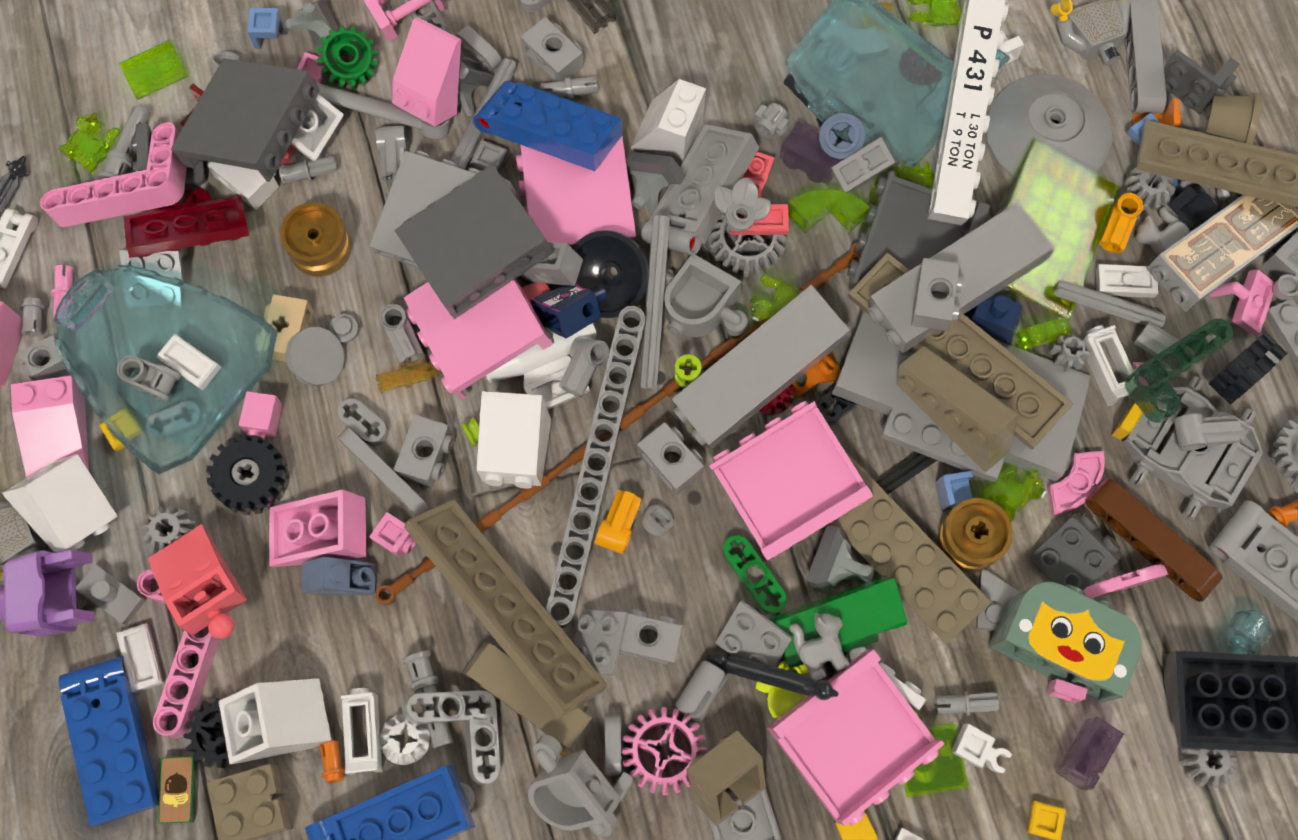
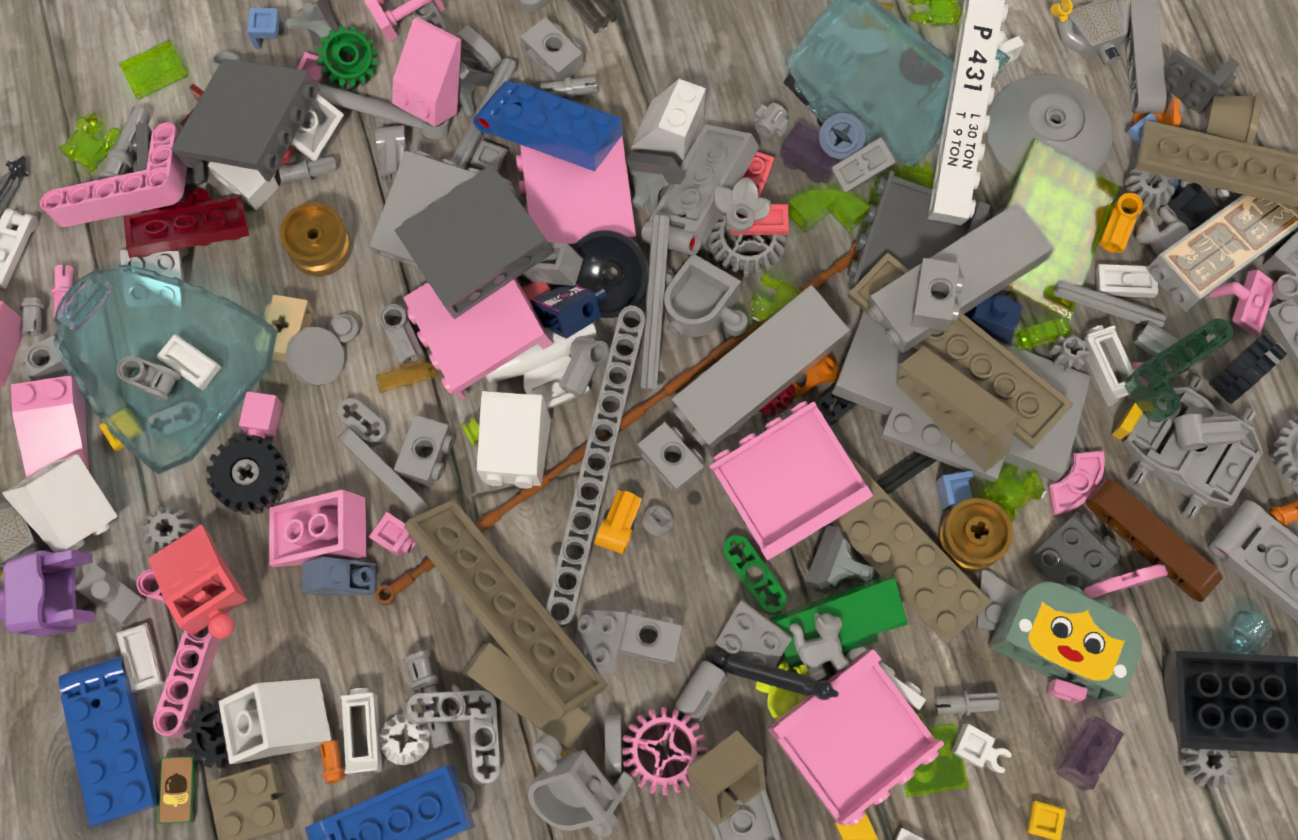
(681, 364): lime bush -> none

